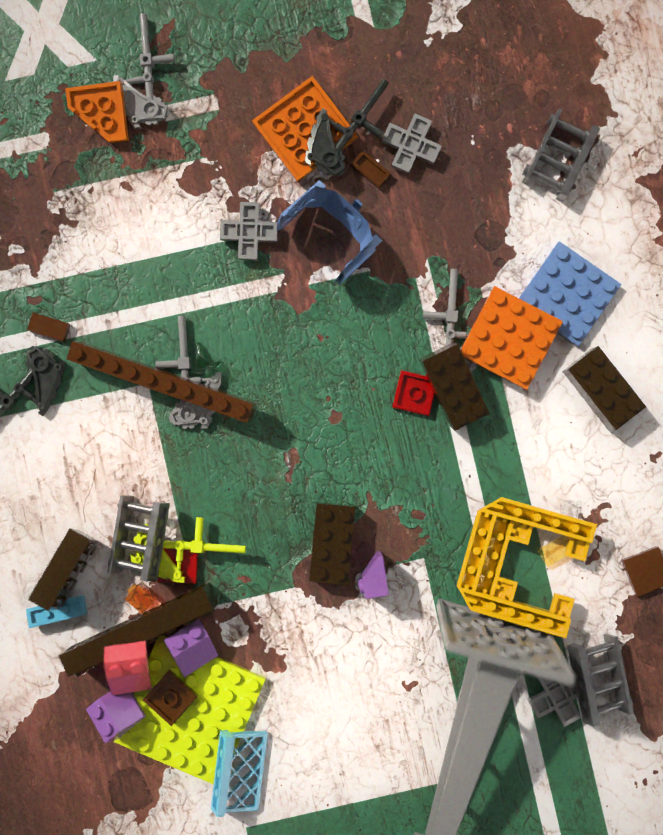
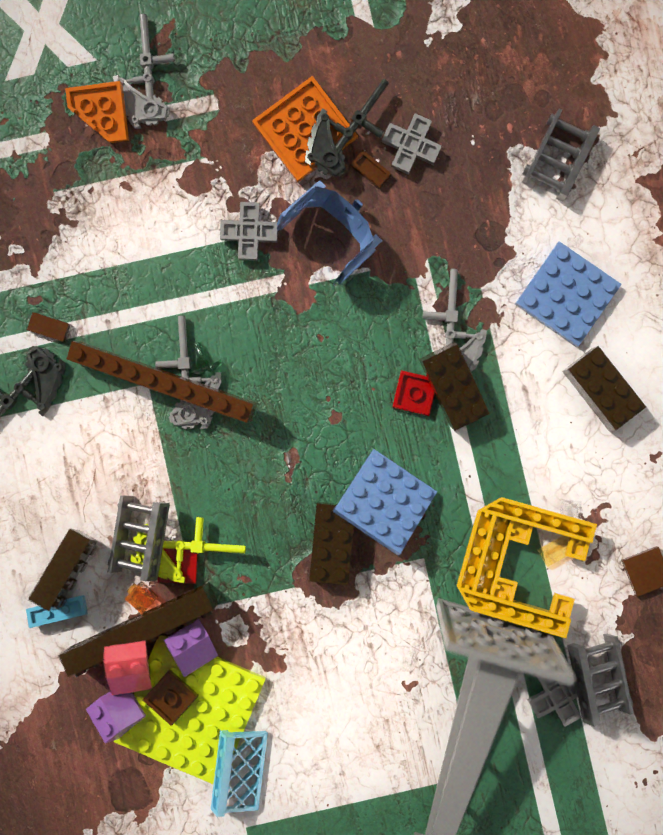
(374, 578): medium lavender slope -> none
(385, 502): none -> medium blue plate
(510, 337): orange plate -> none

